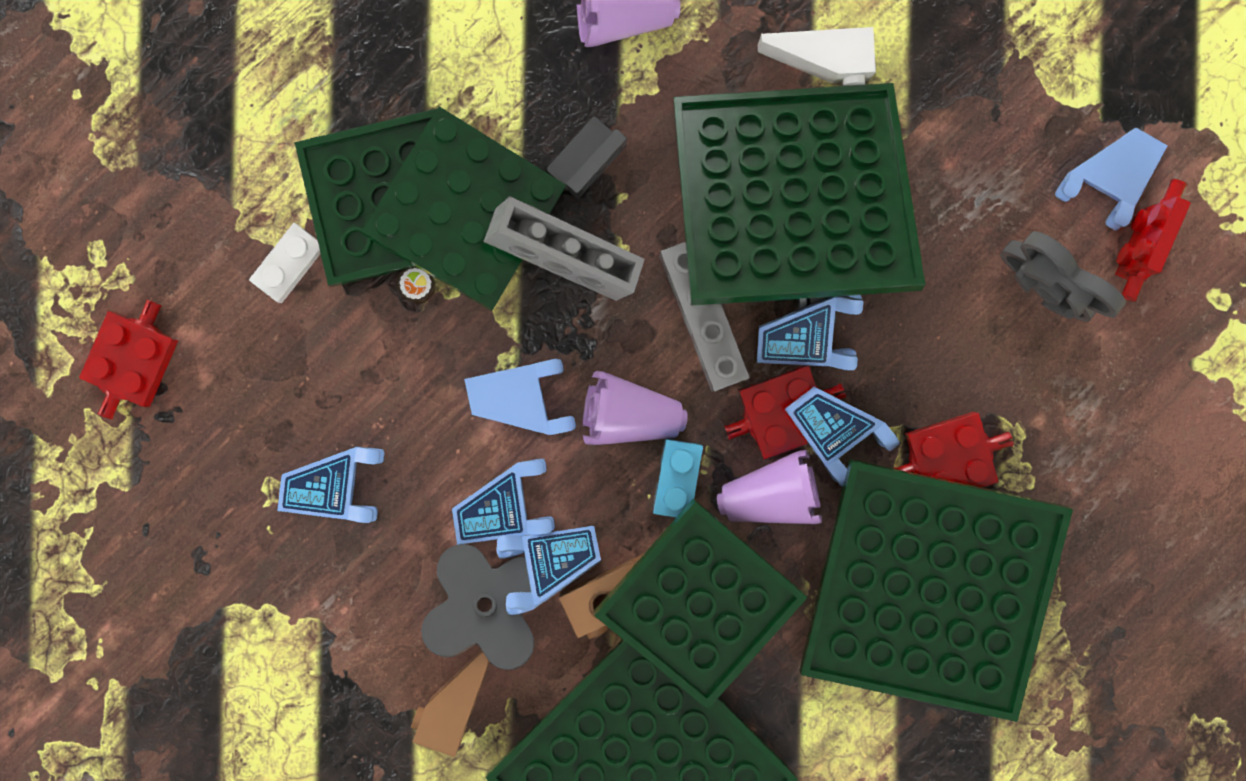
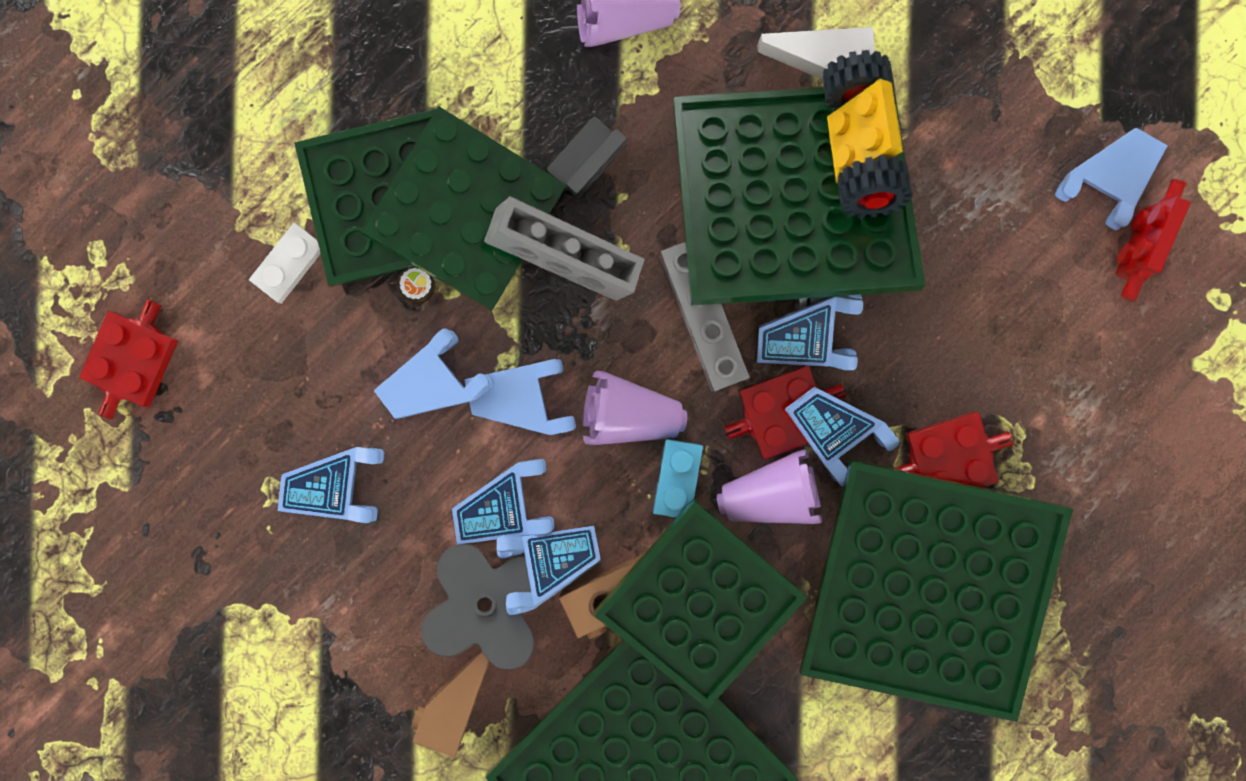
(428, 383): none -> light blue flag
(865, 135): none -> plate
(1059, 280): dark grey plant -> none

